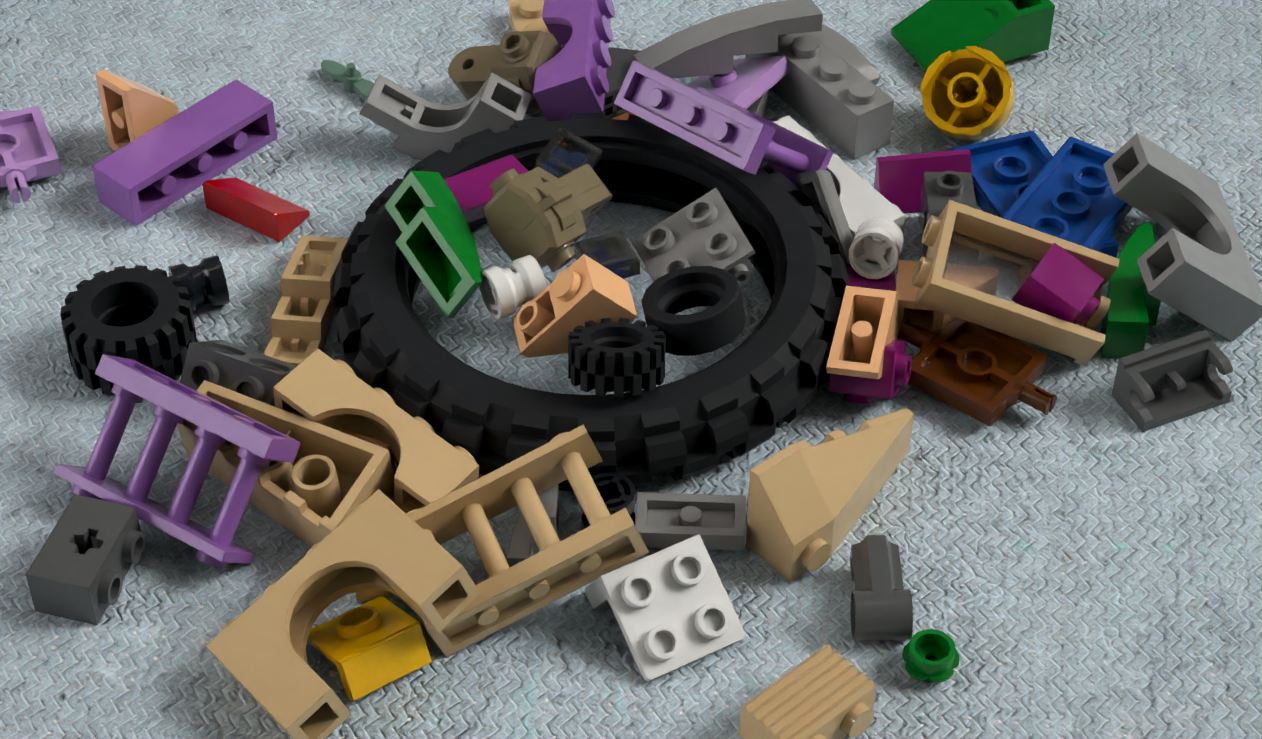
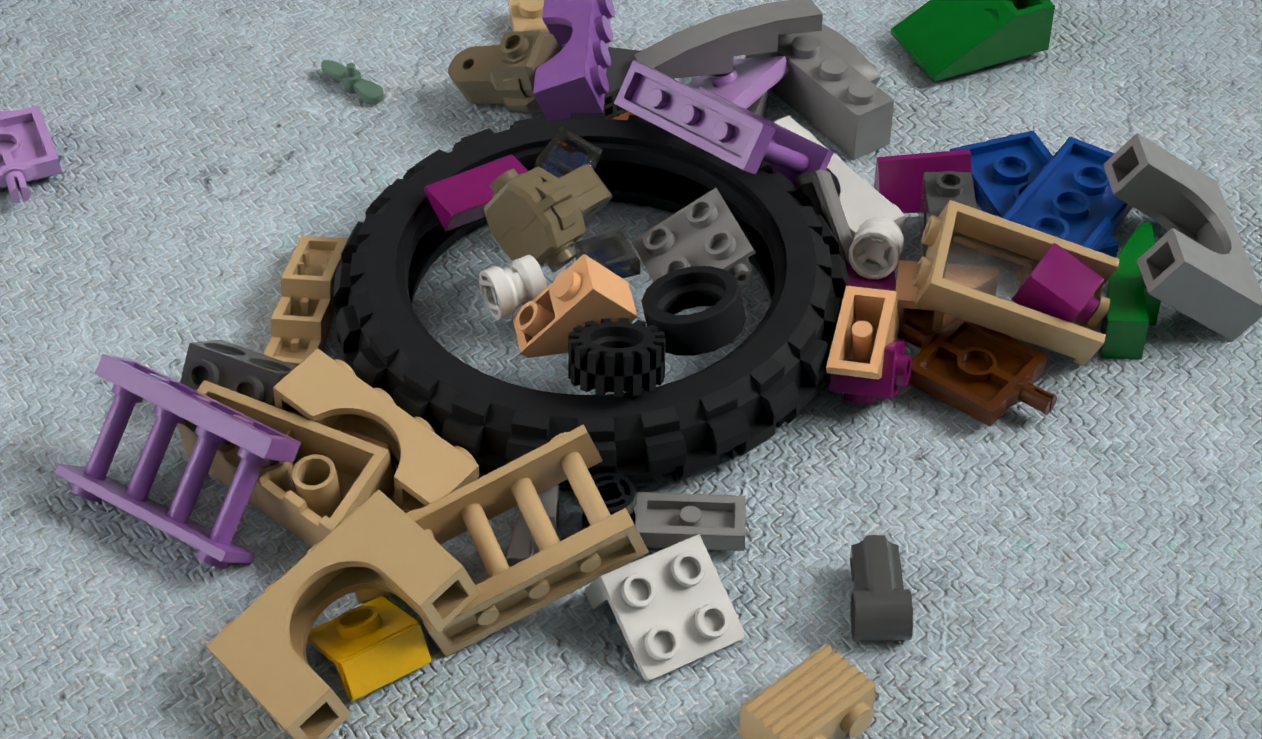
(86, 559): dark grey brick -> none
(130, 108): light nougat slope -> none
(131, 317): black tyre -> none
(185, 152): medium lavender brick -> none
(203, 281): black wheel -> none
(253, 207): red slope -> none
(432, 126): light grey arch -> none
(436, 239): green slope -> none
(815, 494): tan wedge -> none
(929, 646): green plate -> none
(968, 93): yellow cylinder -> none
(1172, 380): dark grey hinge -> none

